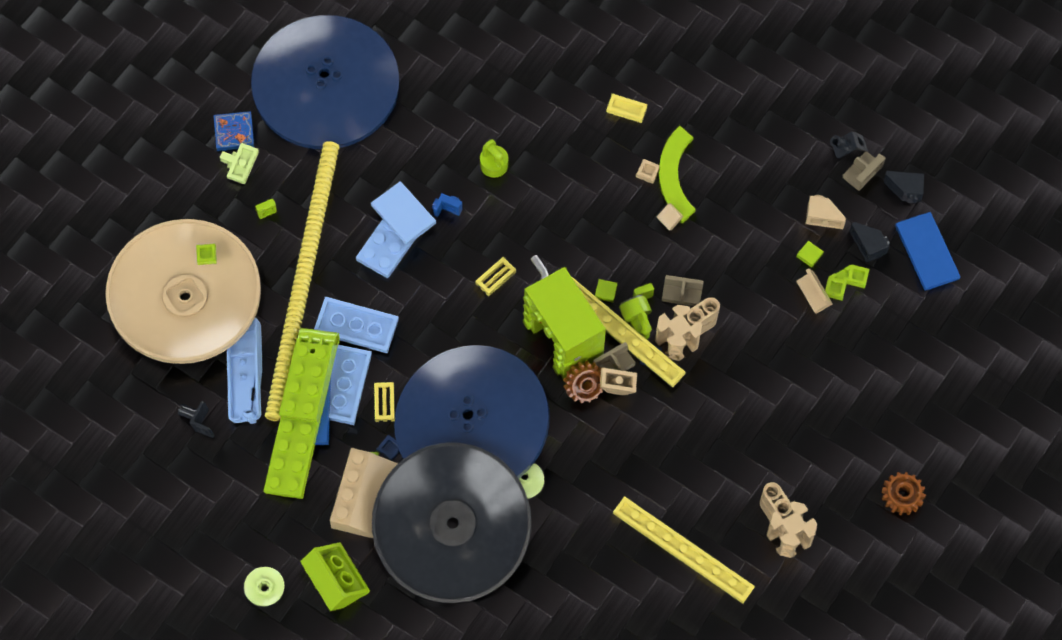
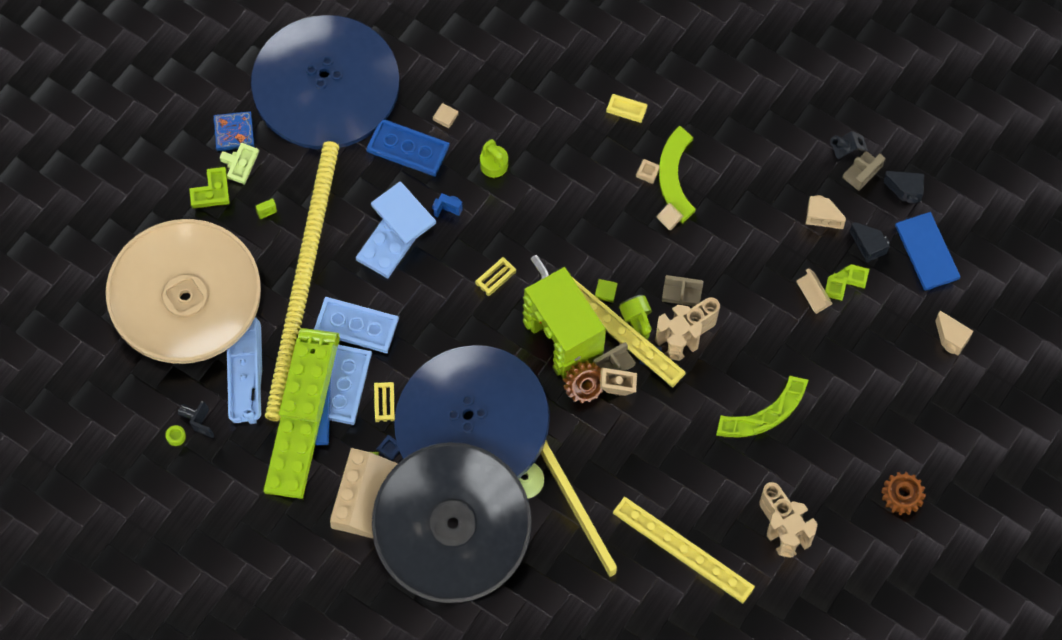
(175, 435): none -> lime tile
(206, 254): lime tile -> none
(215, 193): none -> lime plate
(264, 577): yellowish green dish -> none
(334, 576): lime slope -> none
(408, 147): none -> blue tile
(445, 115): none -> tan tile
(578, 510): none -> light yellow tile
(646, 290): lime tile -> none
(767, 418): none -> lime tile
(810, 254): lime tile -> none
(952, 333): none -> tan slope

